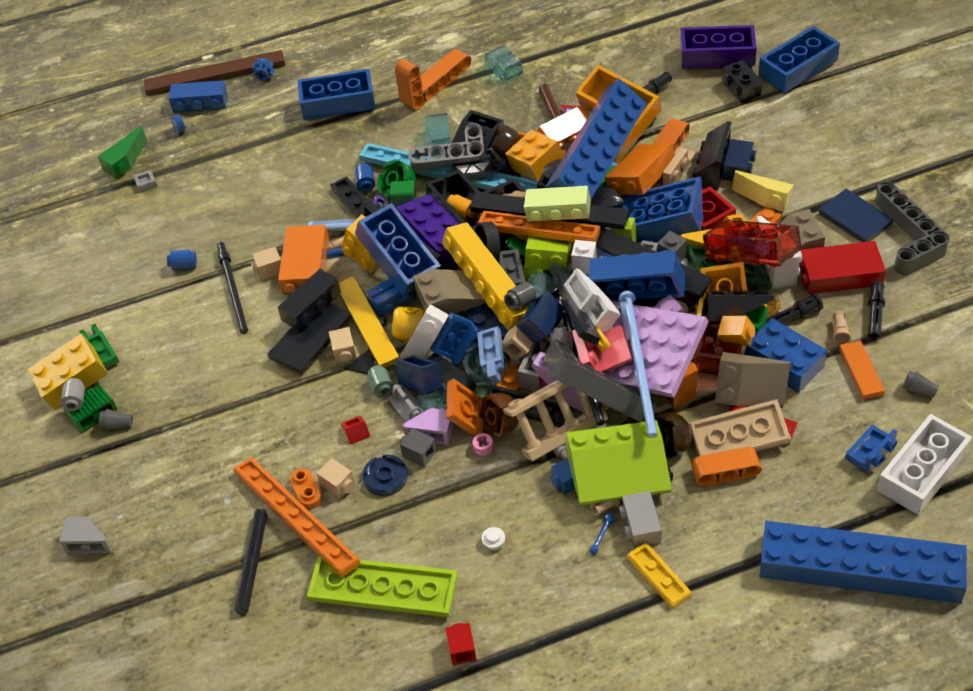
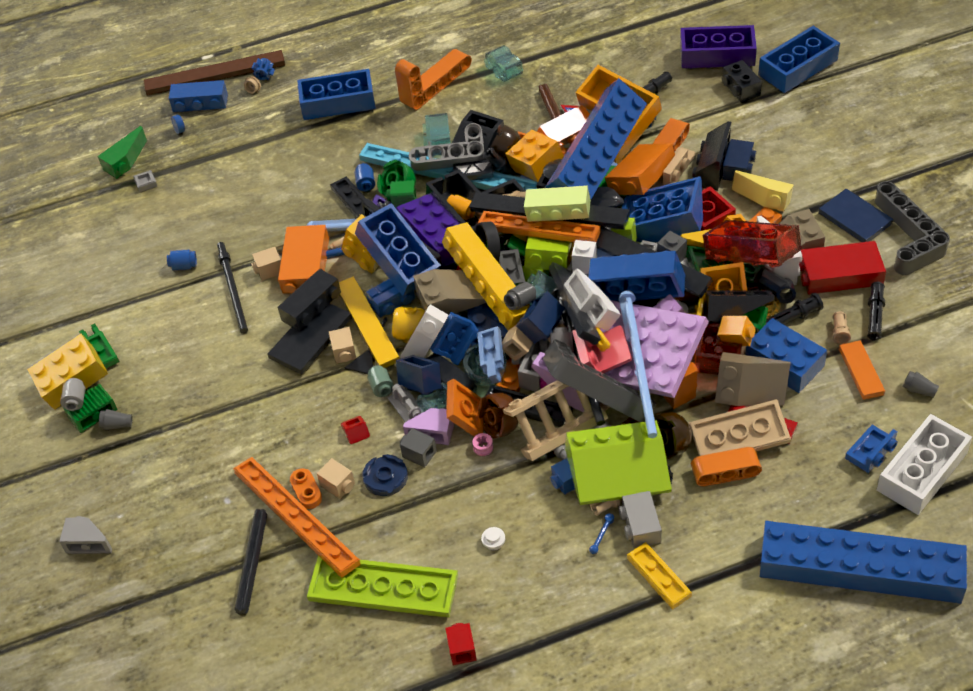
(252, 85): none -> tan plate
(773, 282): none -> black piece

